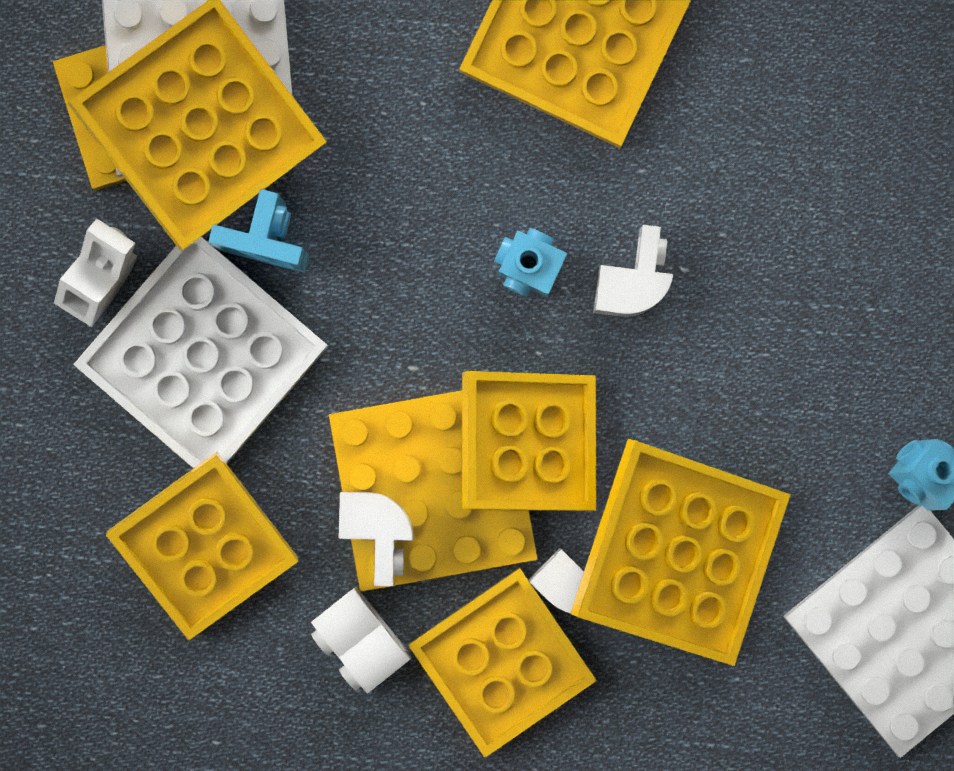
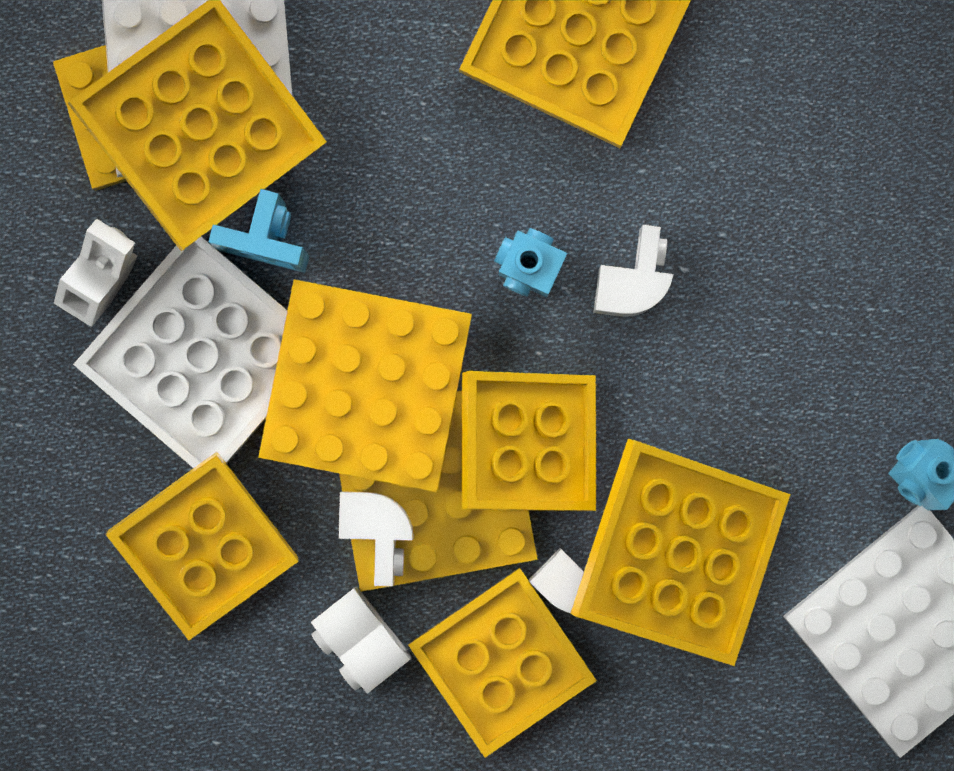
(365, 385): none -> yellow plate

